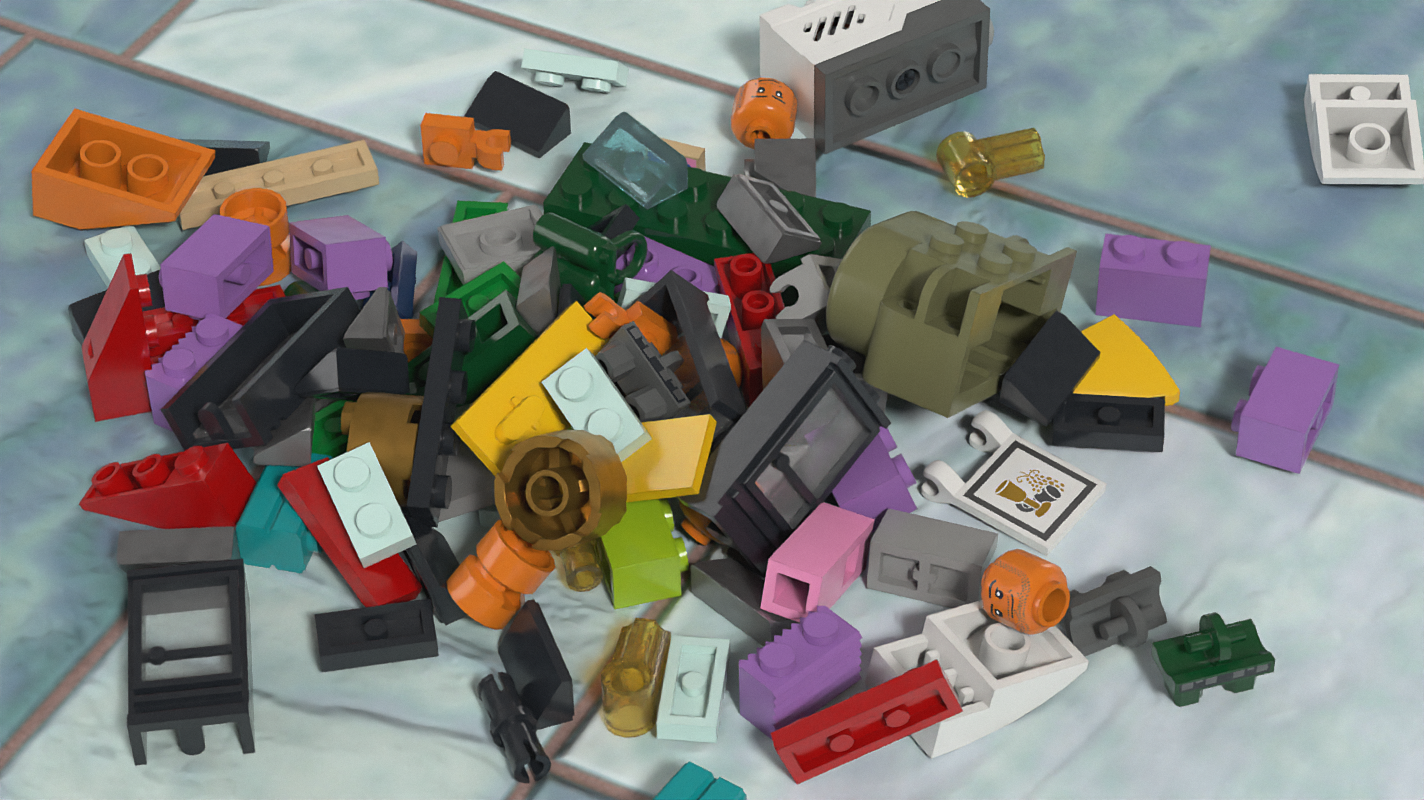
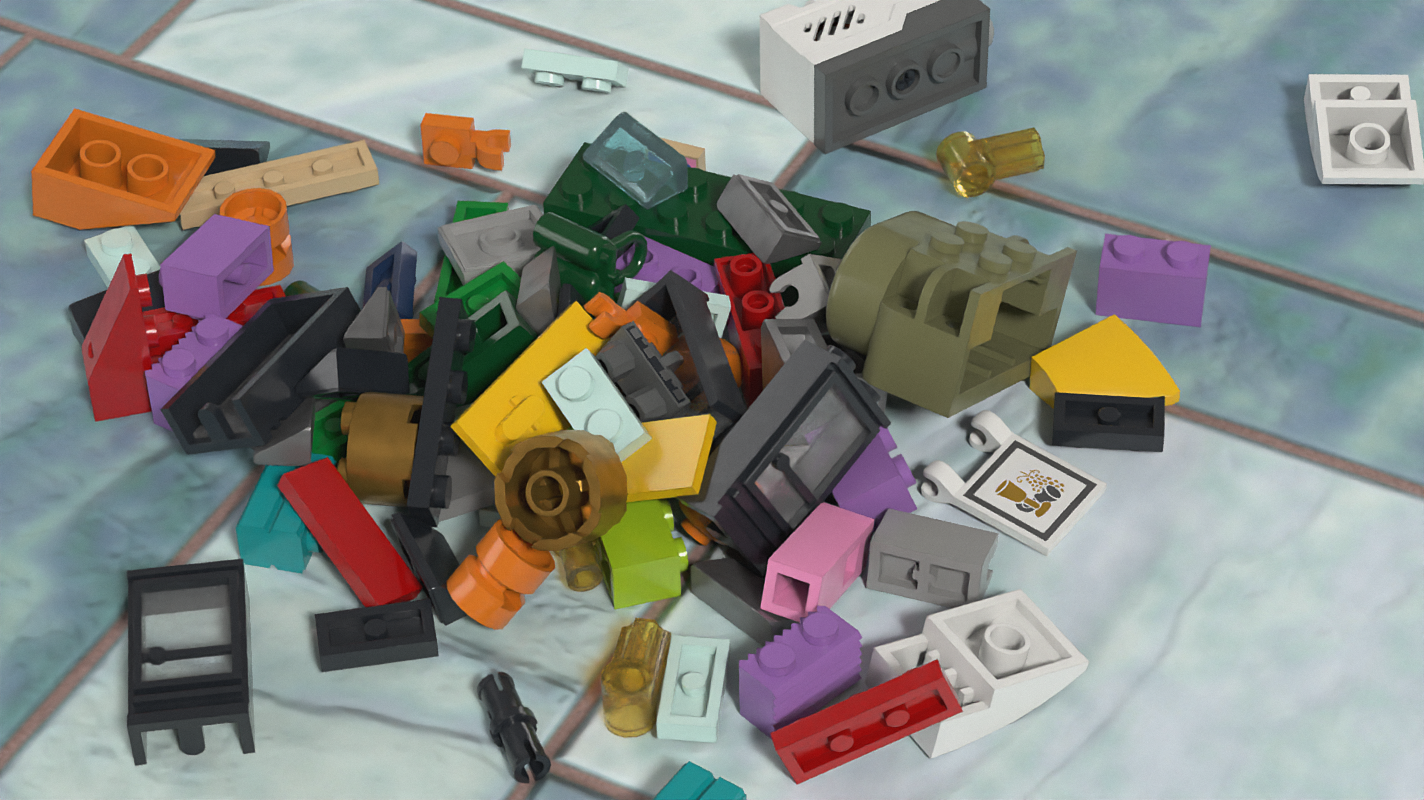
(175, 489): red slope -> none
(175, 547): flat silver slope -> none
(340, 255): medium lavender brick -> none
(366, 505): light aqua plate -> none
(533, 117): black slope -> none
(537, 667): black slope -> none
(762, 111): orange head -> none
(785, 163): flat silver slope -> none
(1025, 592): orange head -> none
(1048, 370): black slope -> none
(1115, 612): dark grey hips -> none
(1210, 658): dark green hips -> none
(1285, 409): medium lavender brick -> none

